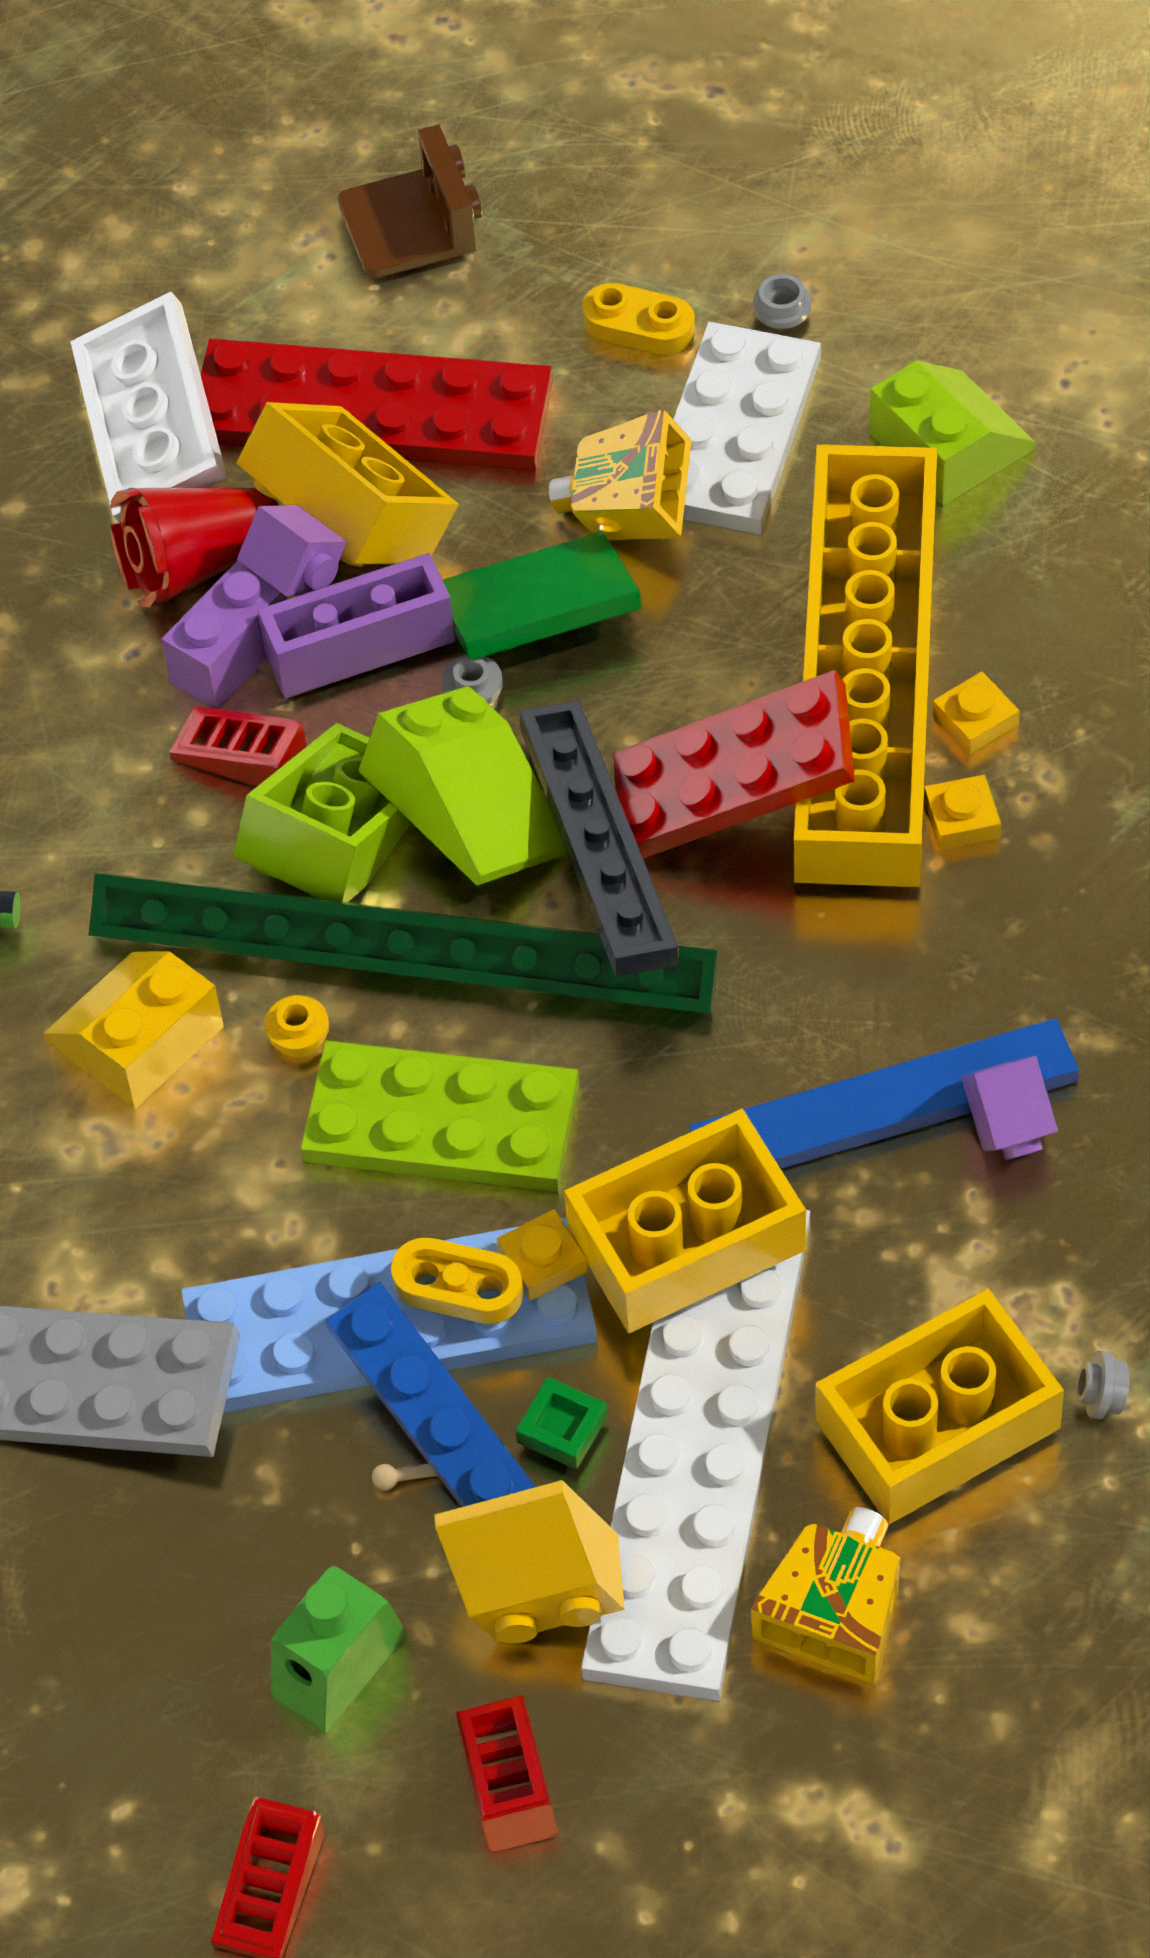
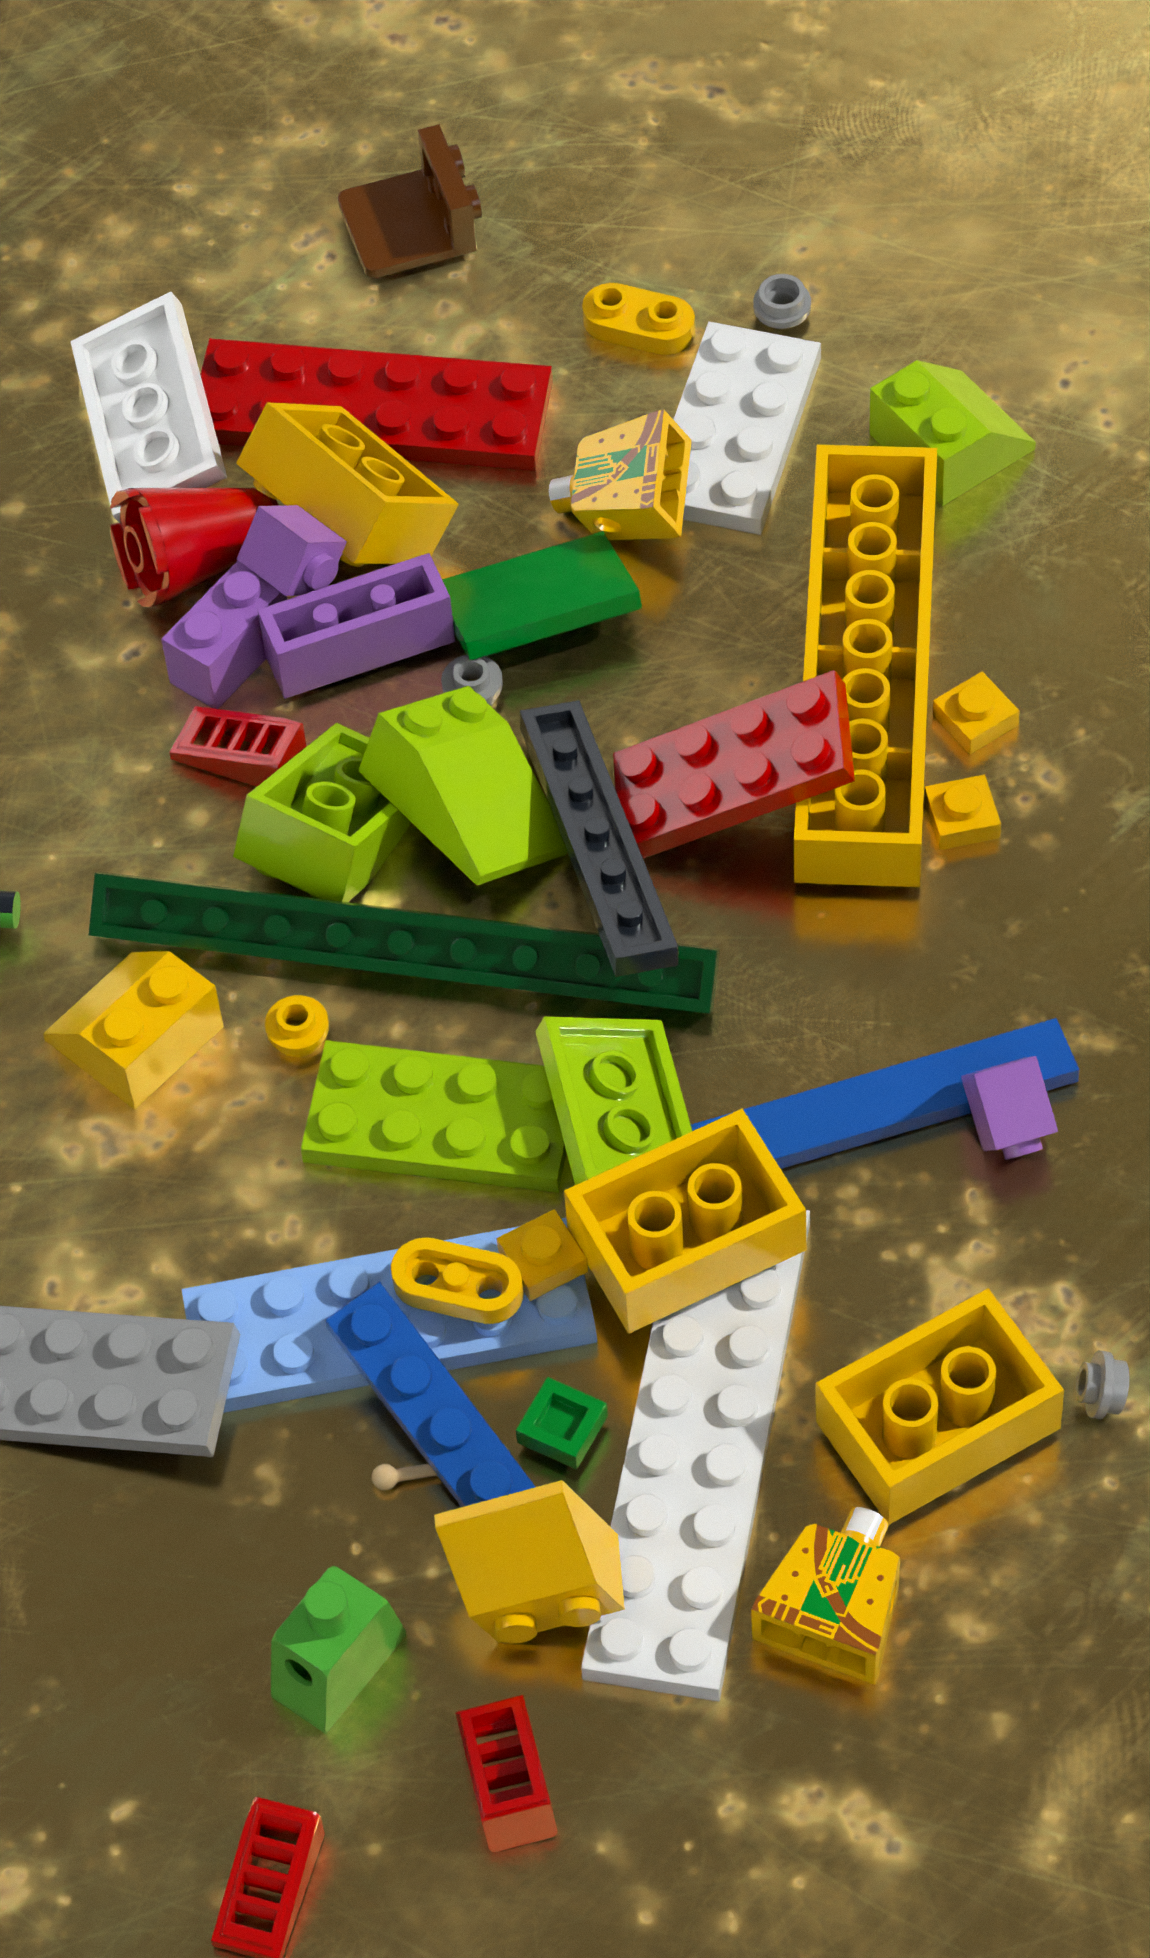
(611, 1089): none -> lime plate

